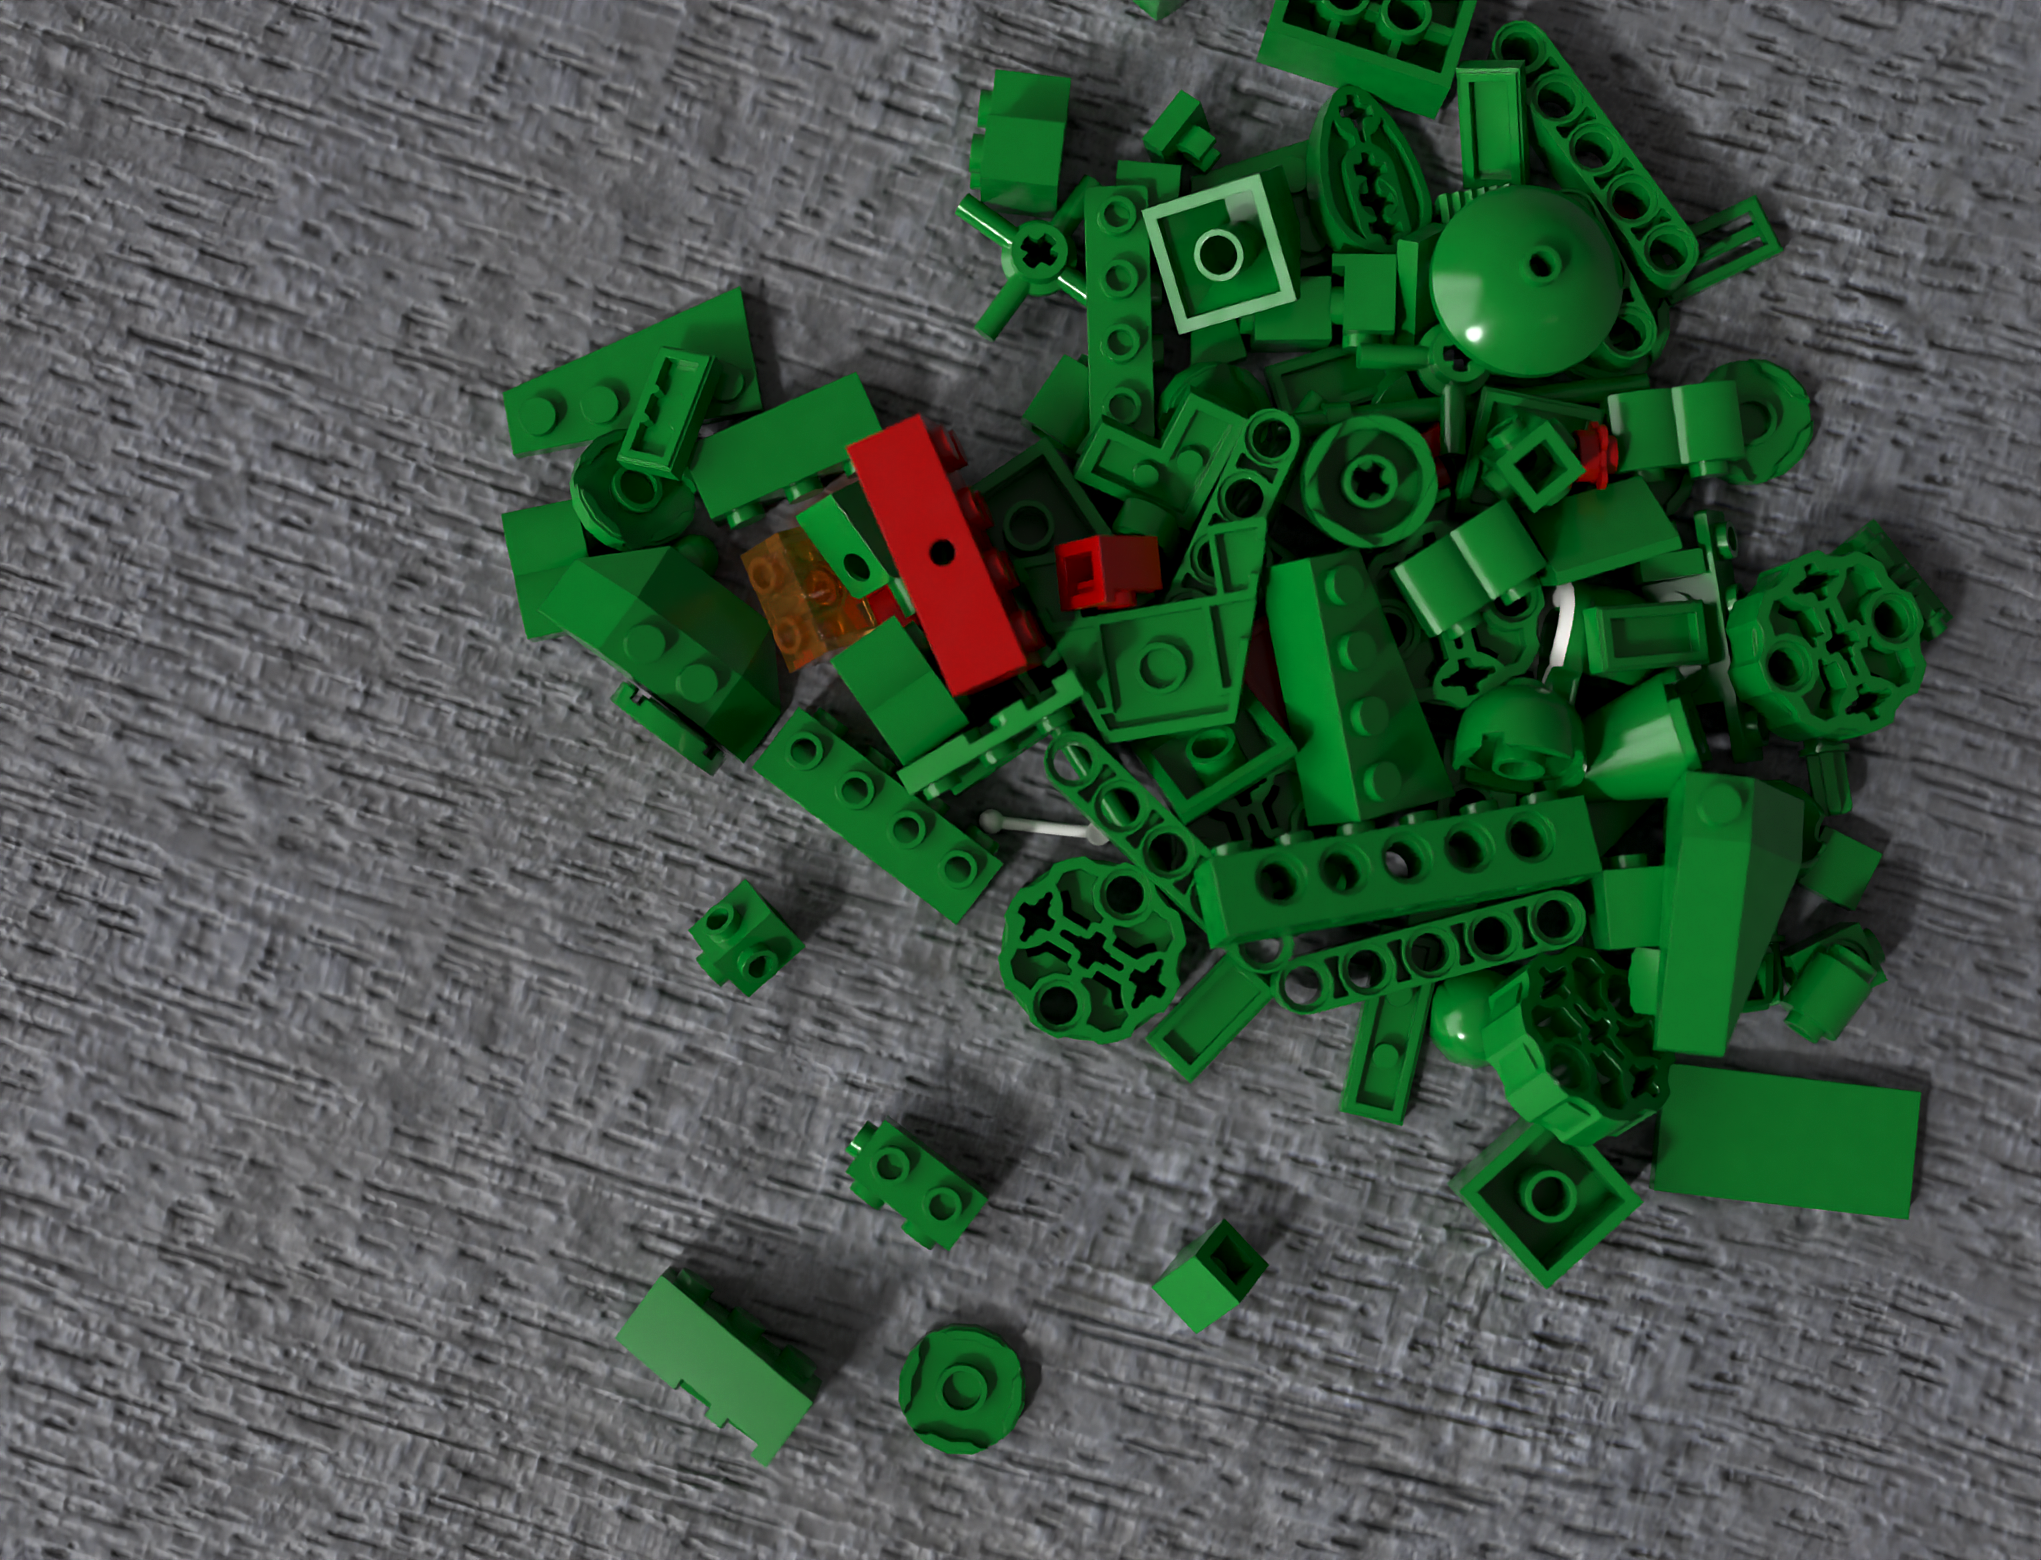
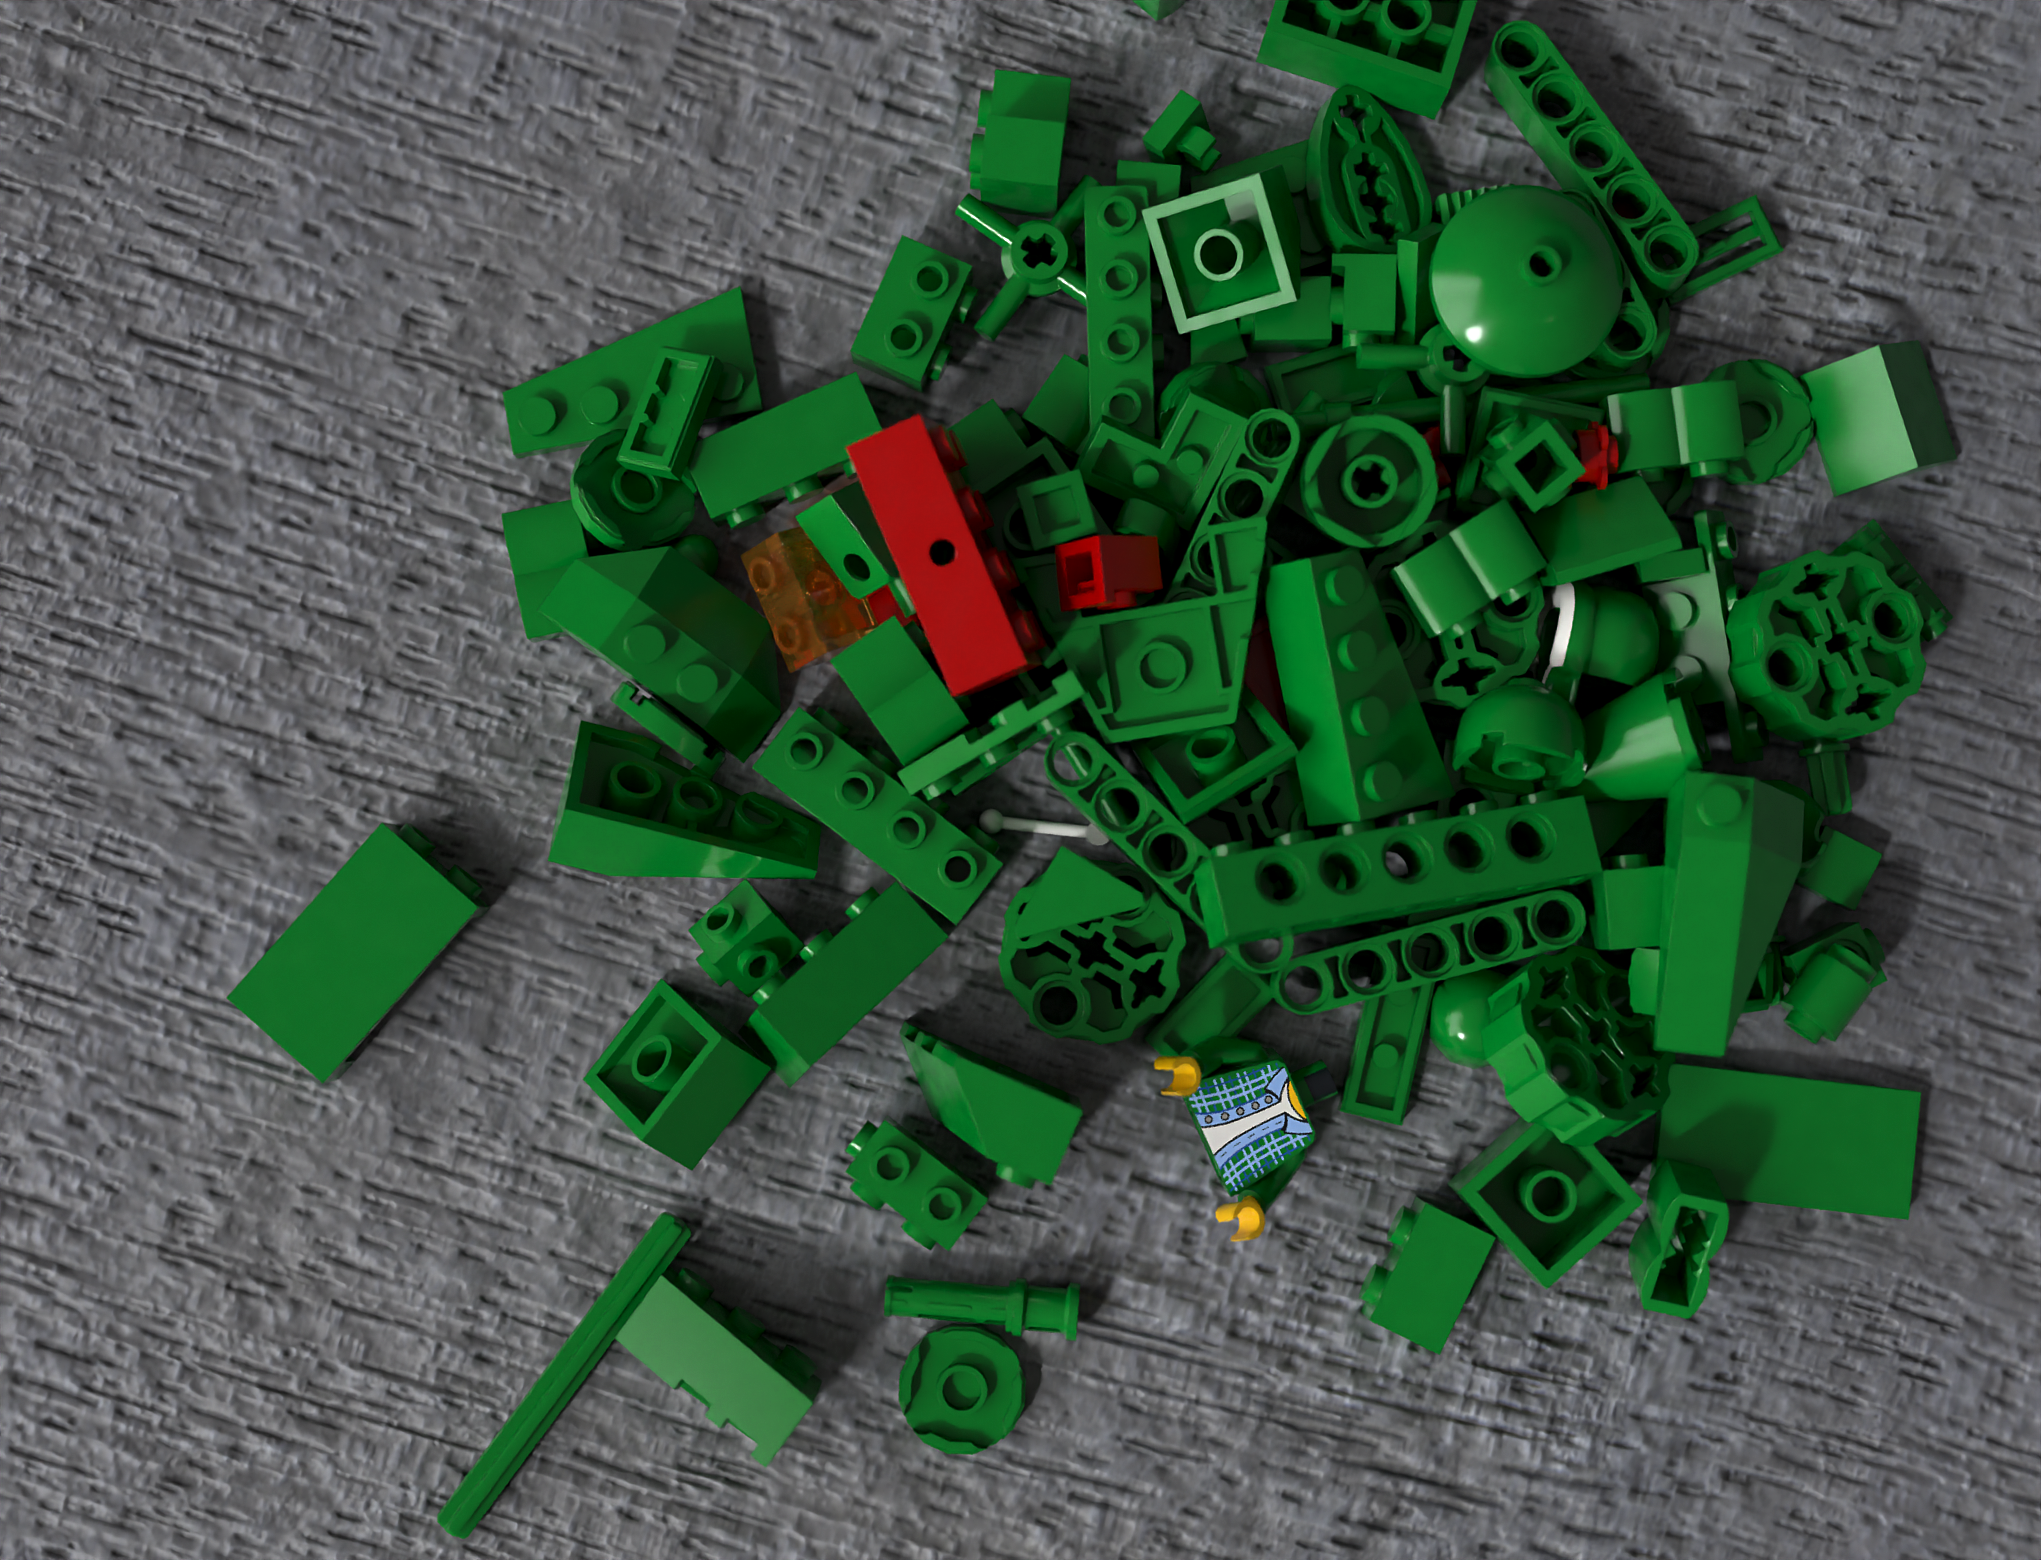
(358, 949): none -> green panel
(563, 1375): none -> green axle
(651, 817): none -> green wedge
(676, 1075): none -> green slope
(840, 981): none -> green wedge
(914, 315): none -> green brick
(990, 439): none -> green brick
(994, 1107): none -> green wedge
(1015, 1306): none -> green pin
(1056, 511): none -> green tile
(1073, 894): none -> green slope
(1210, 1276): green brick -> none
(1248, 1119): none -> torso
(1425, 1274): none -> green brick
(1493, 123): green tile -> none
(1646, 636): green tile -> none
(1678, 1238): none -> green brick
(1877, 417): none -> green slope

